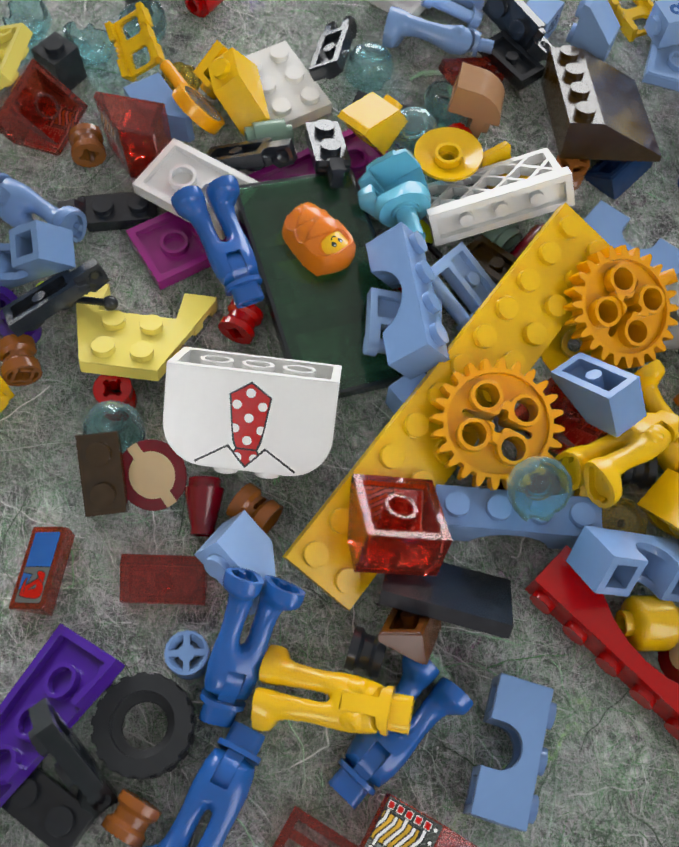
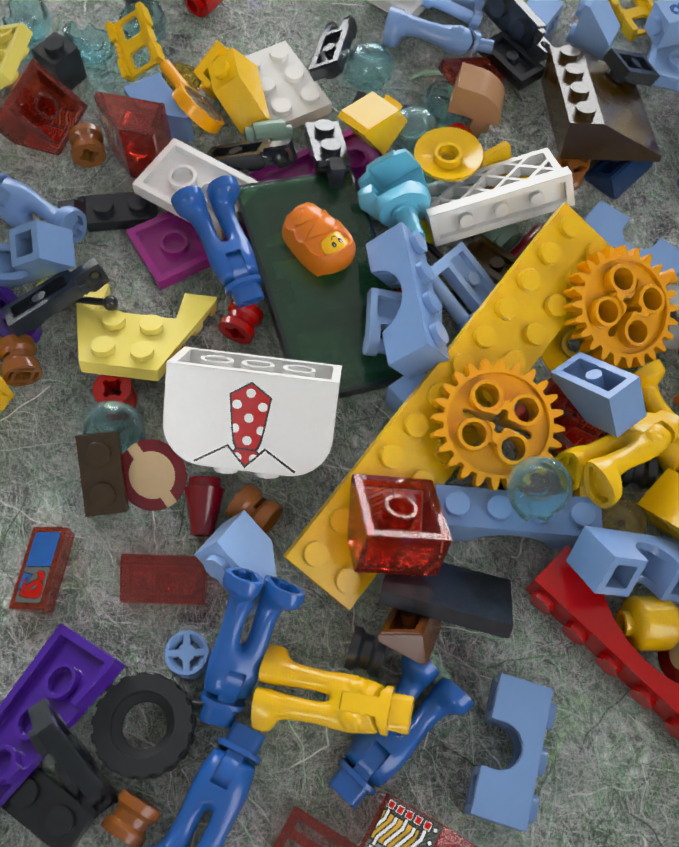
(630, 67): none -> black plate

